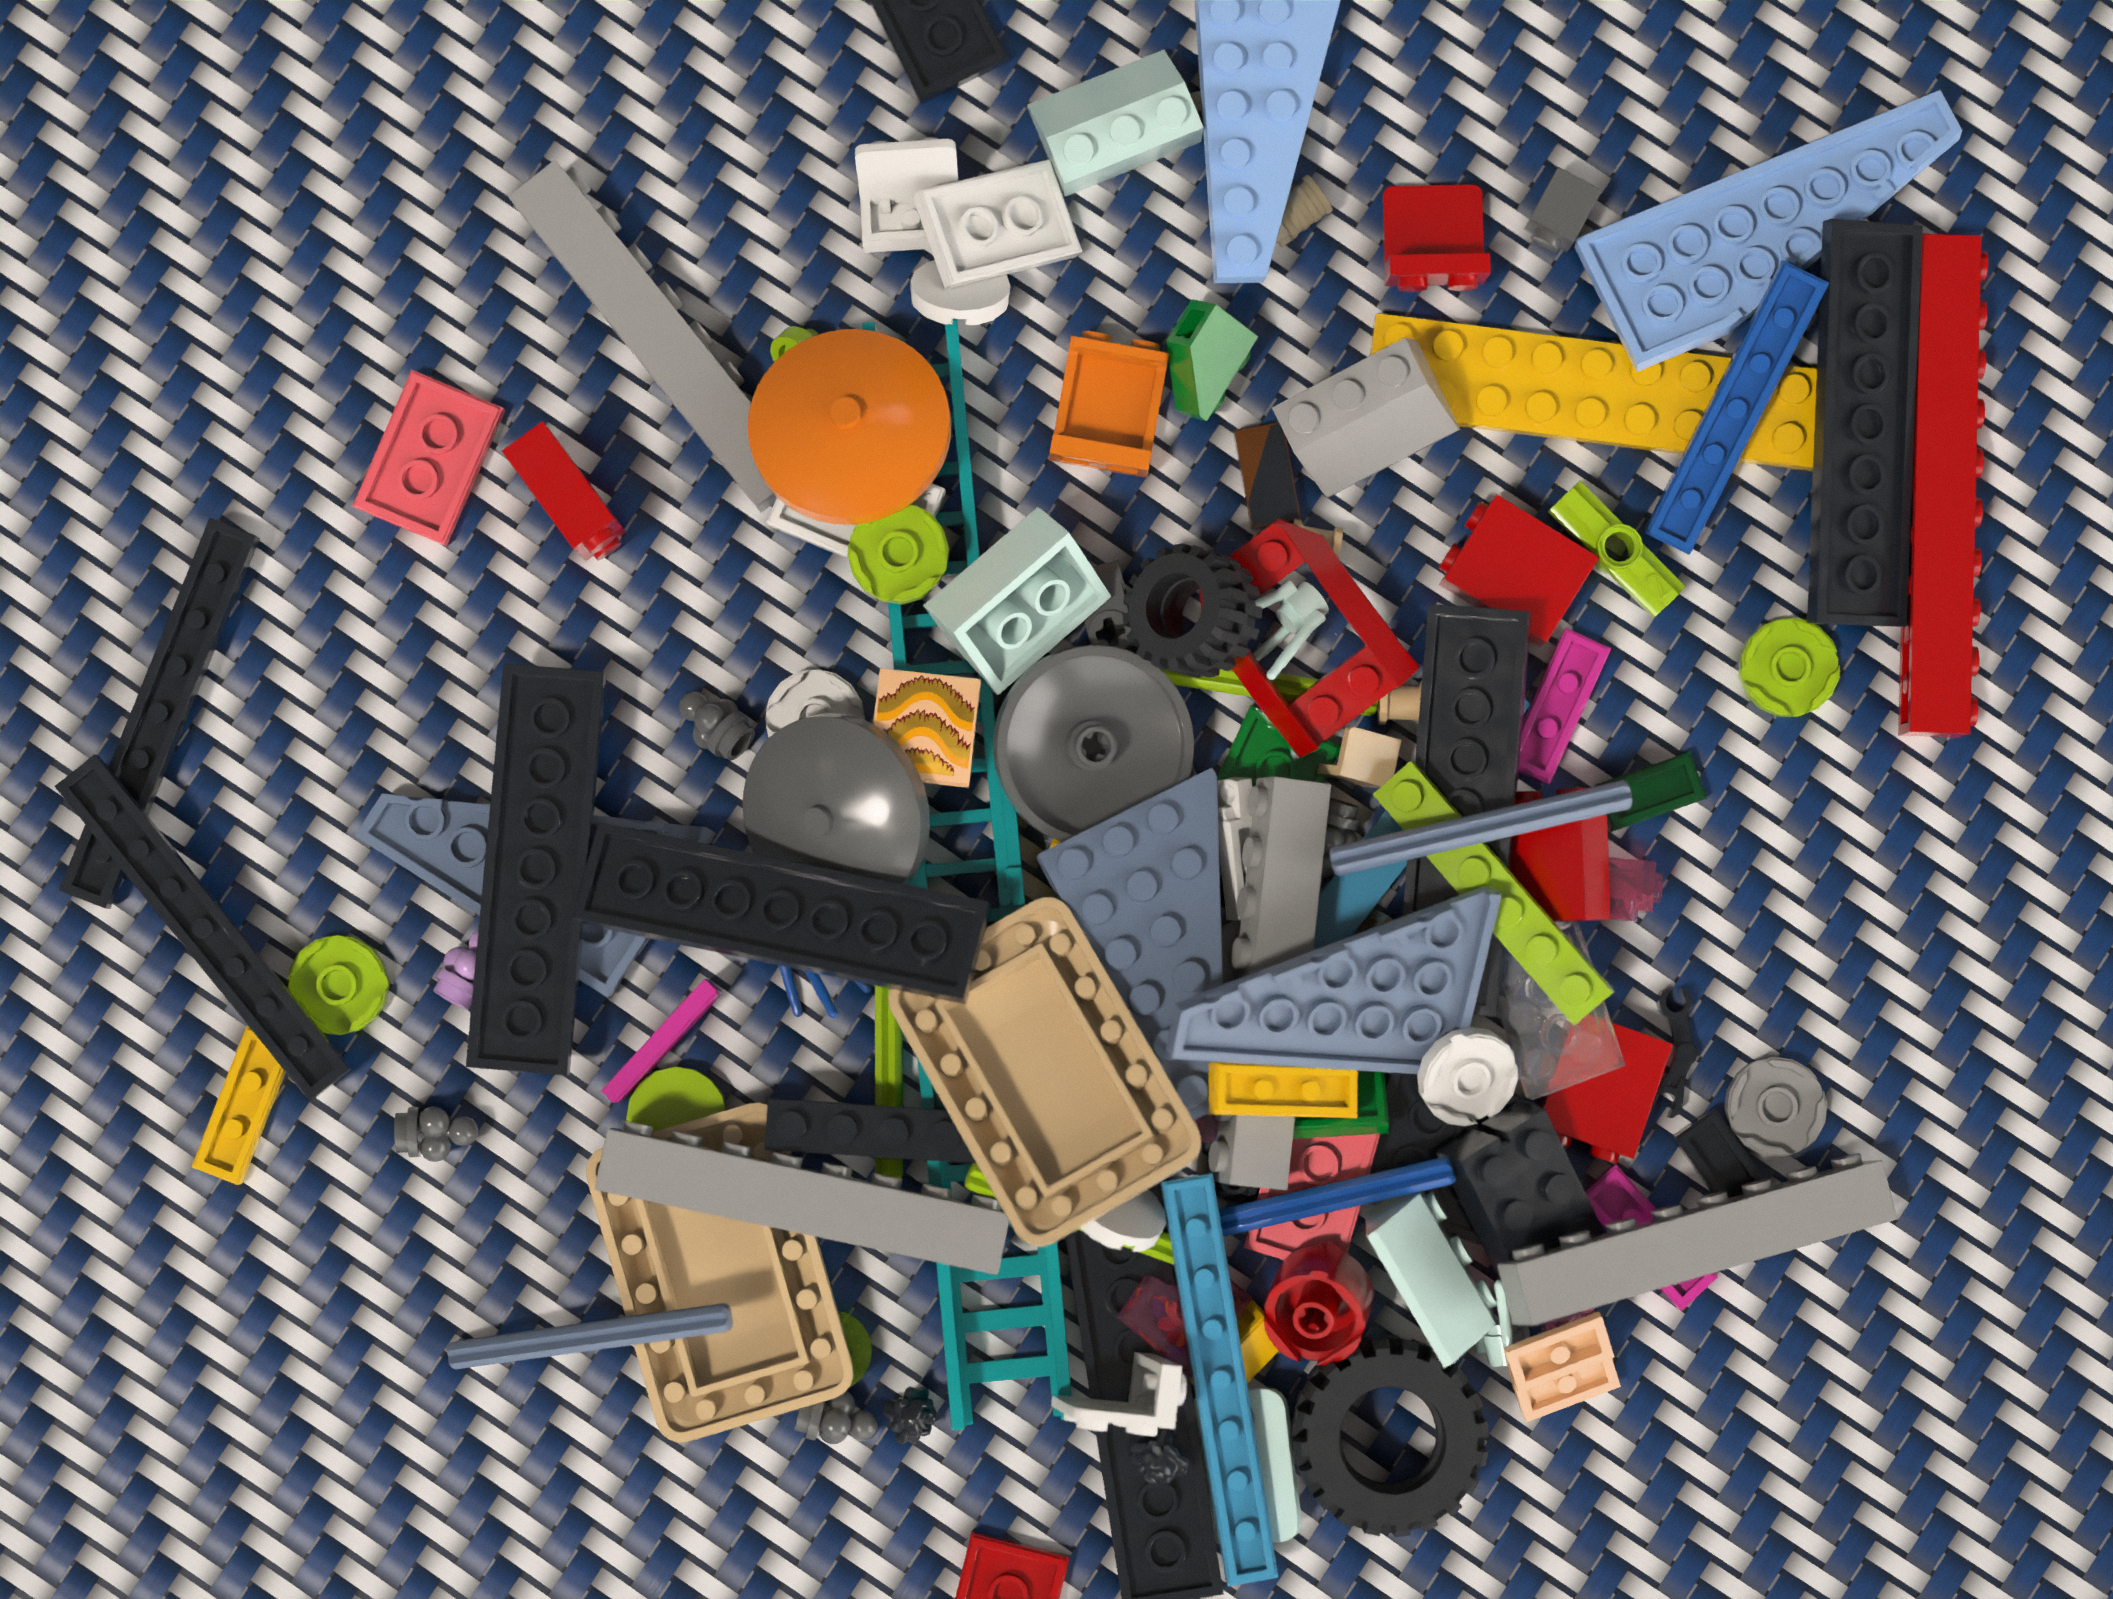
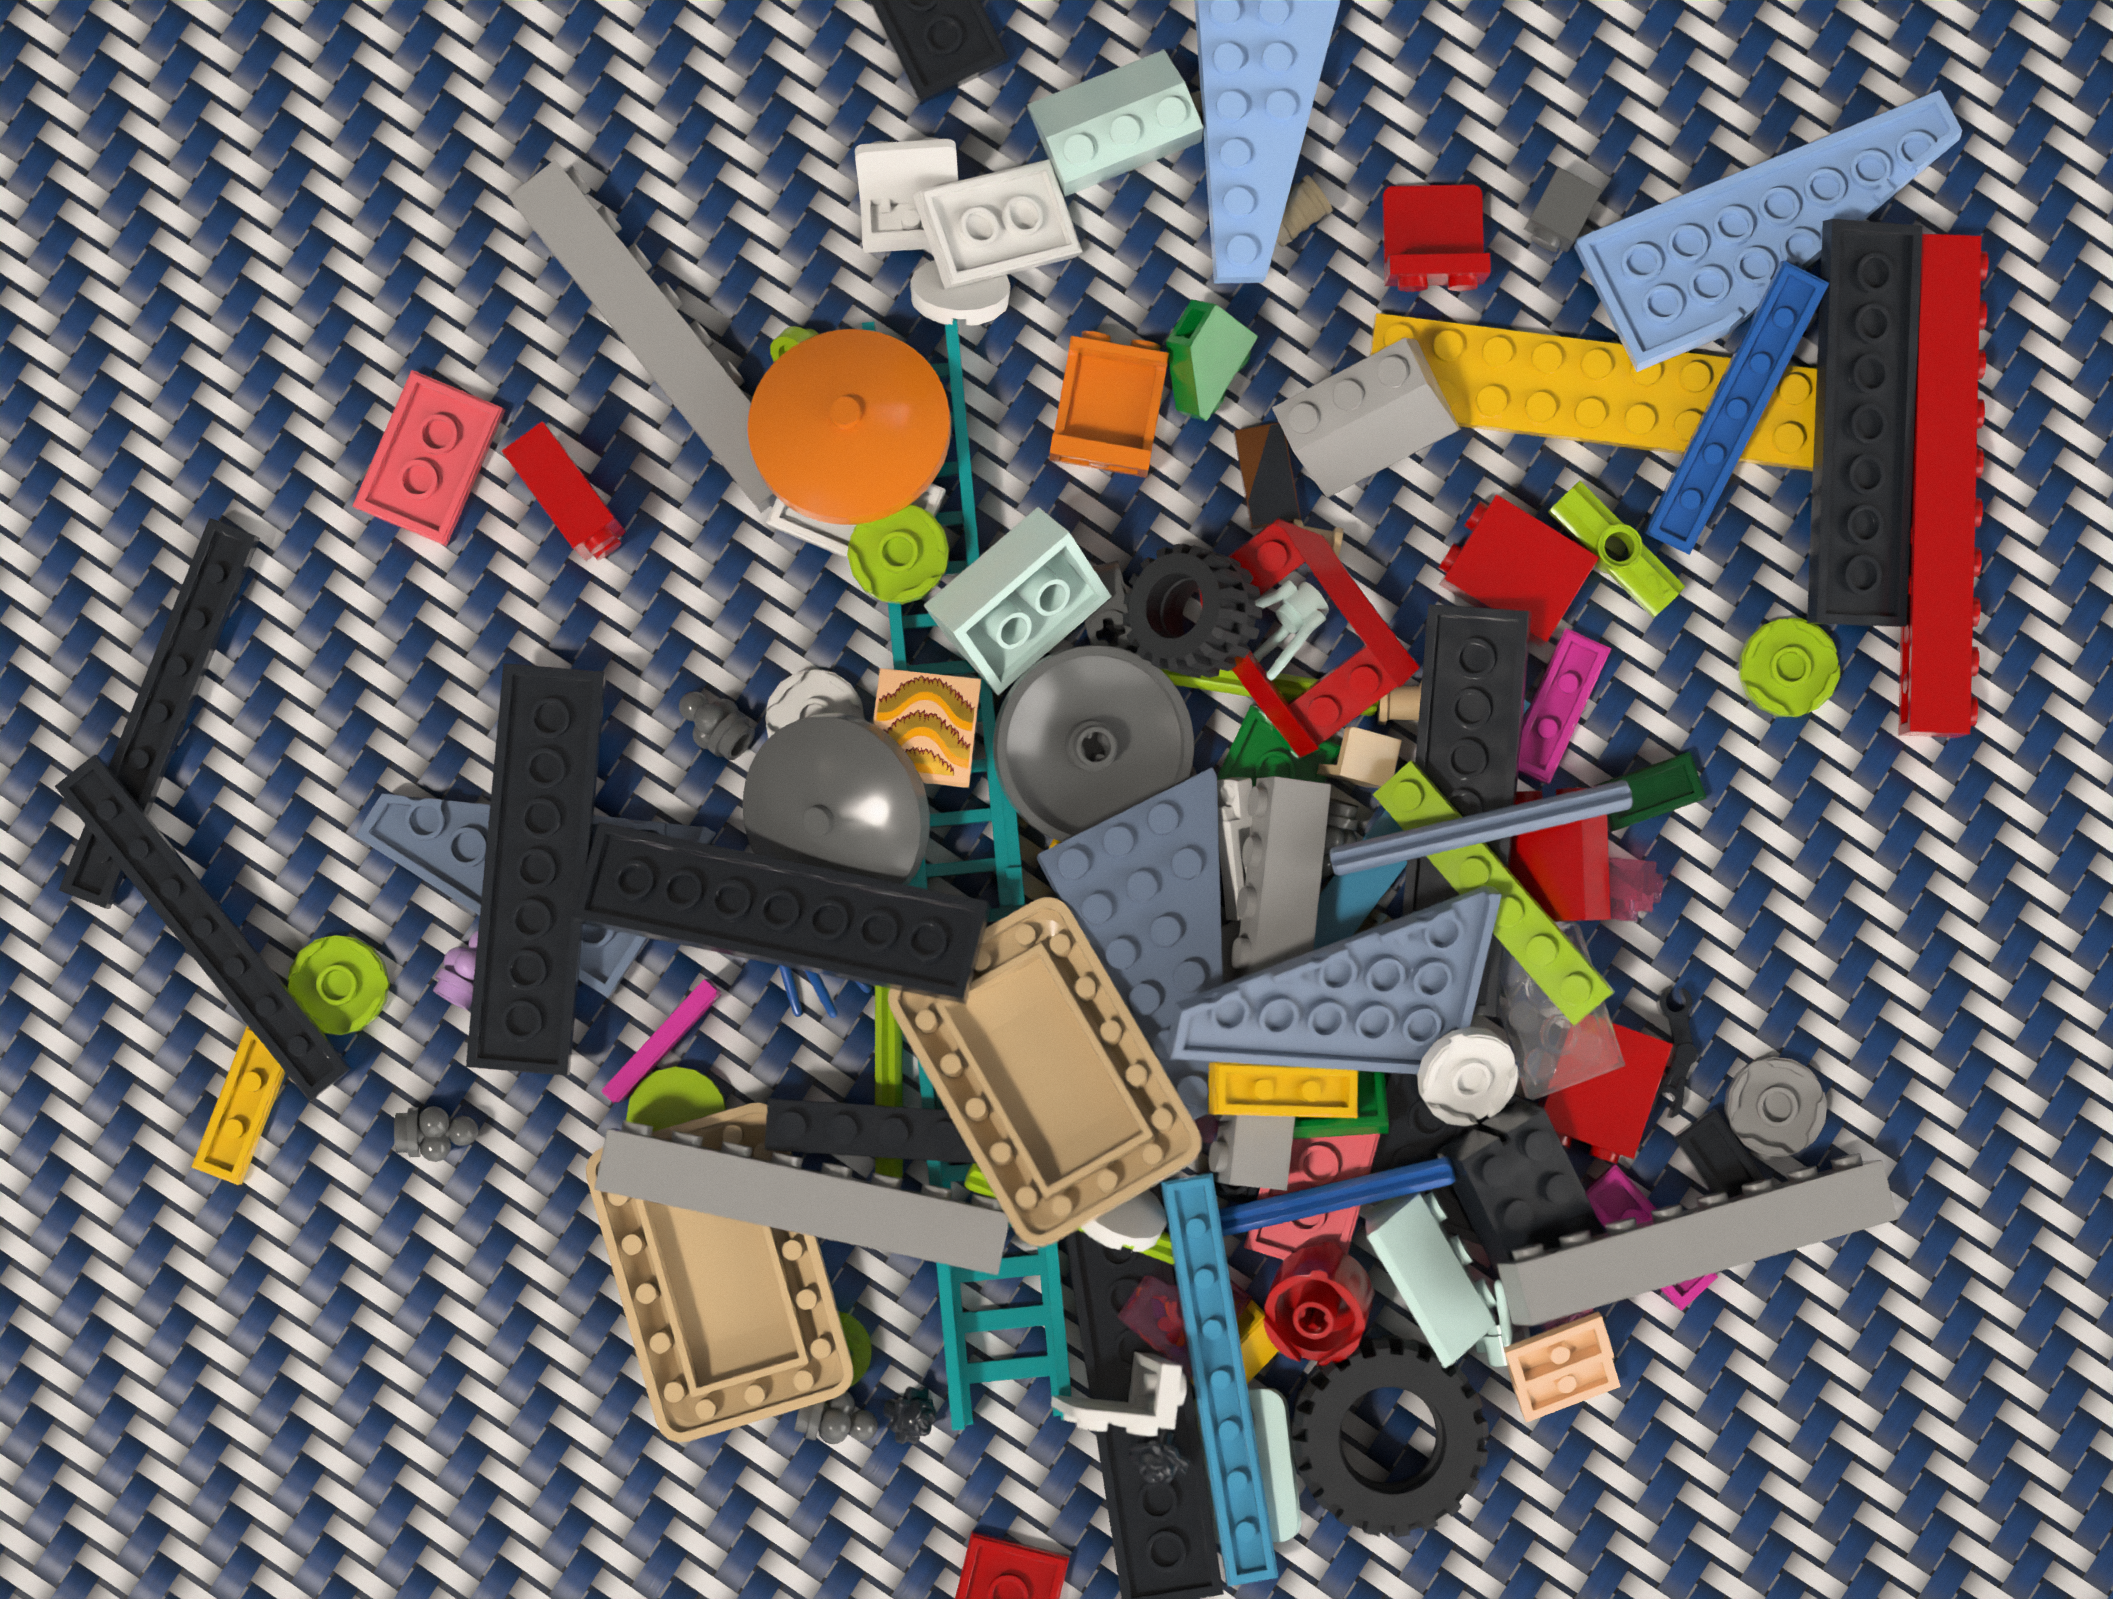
(590, 1336): sand blue axle -> none

